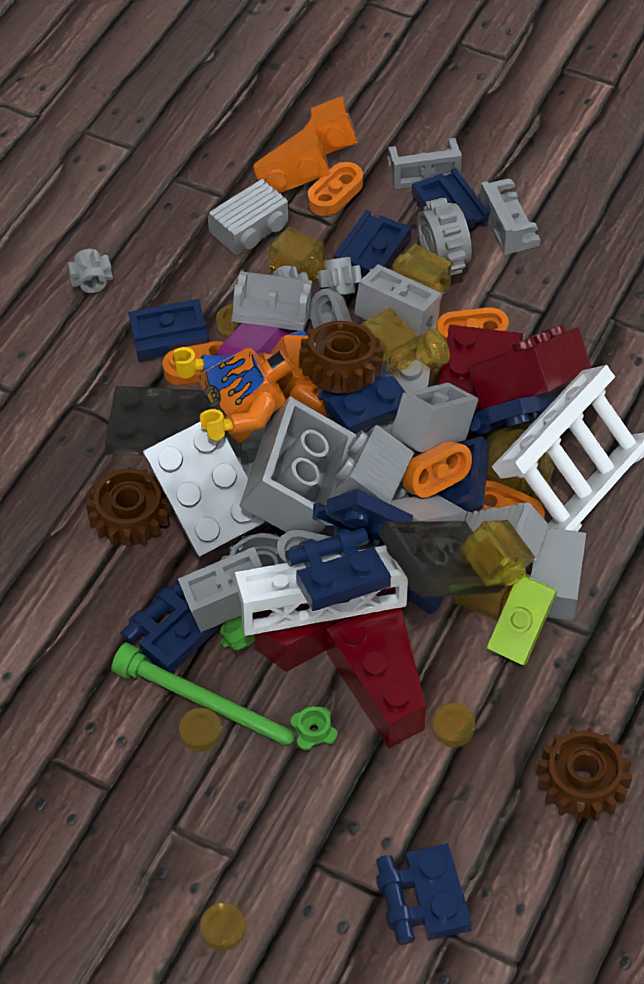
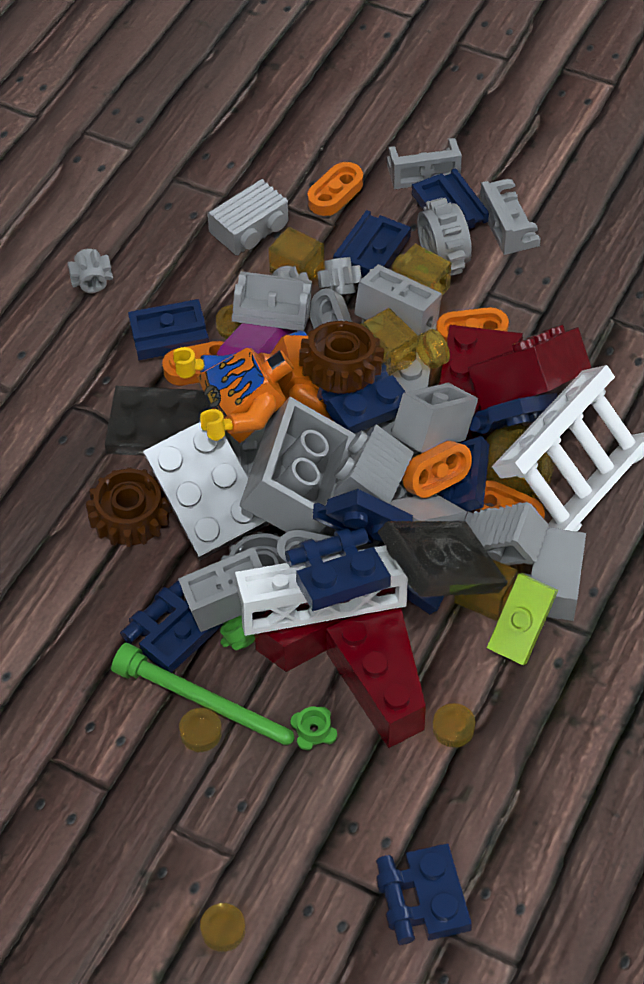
(304, 154): orange arch -> none
(497, 553): clear yellow brick -> none
(584, 795): reddish brown gear -> none

